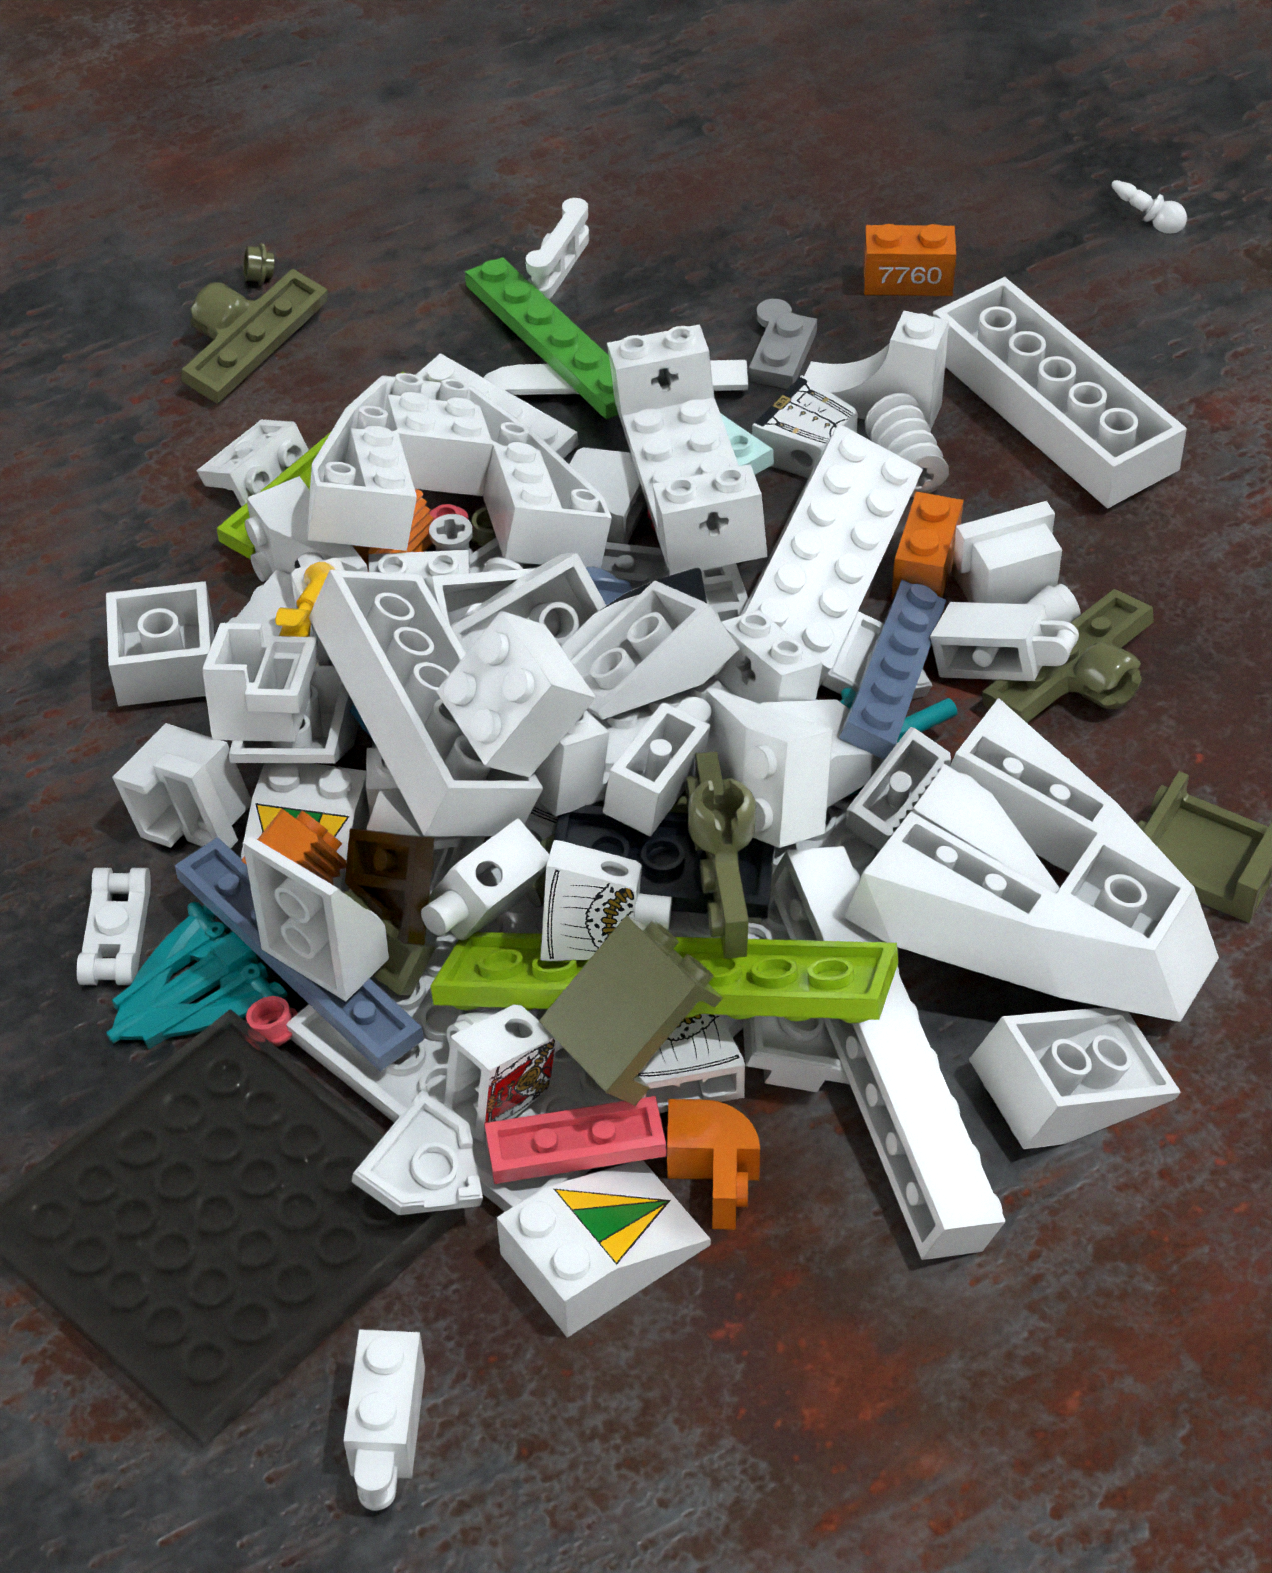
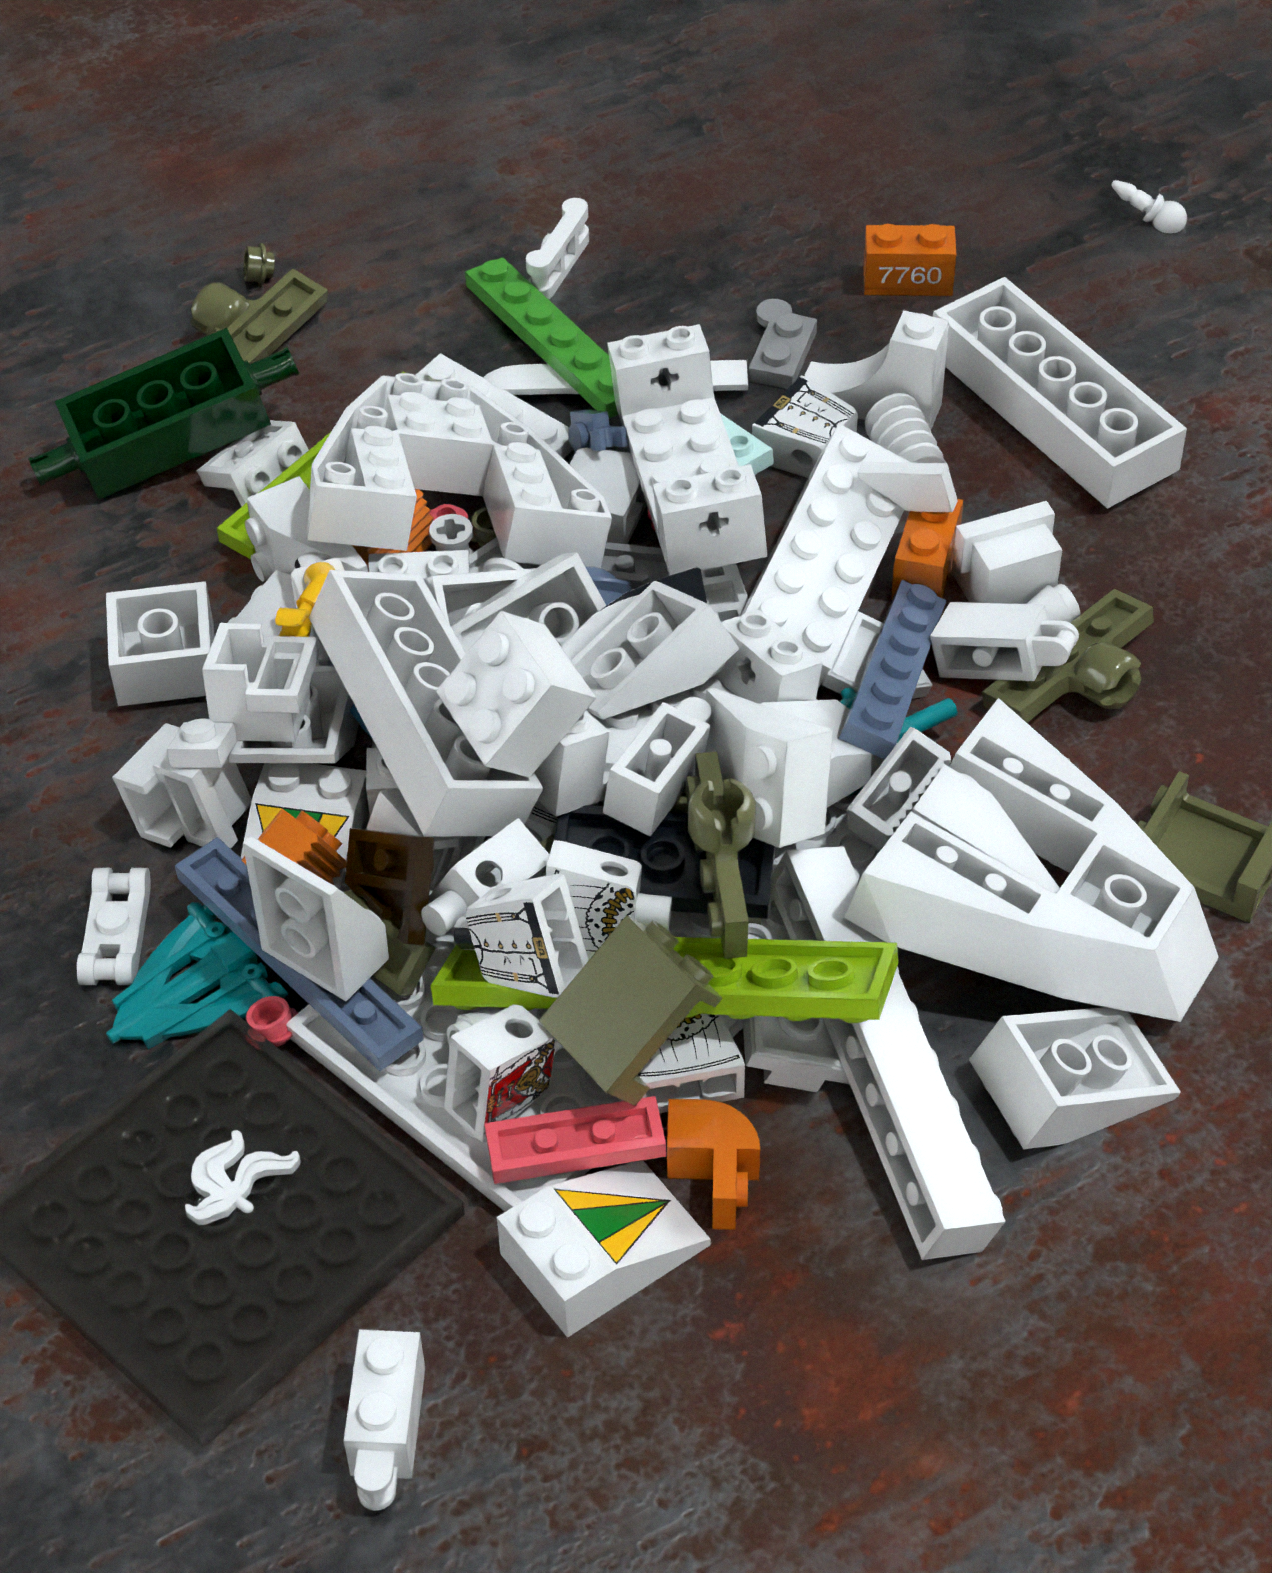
(162, 413): none -> dark green brick
(201, 744): none -> white plate
(225, 1195): none -> white piece
(423, 1162): white plate -> none
(525, 935): none -> white torso
(593, 431): none -> sand blue plate
(912, 485): none -> white tile

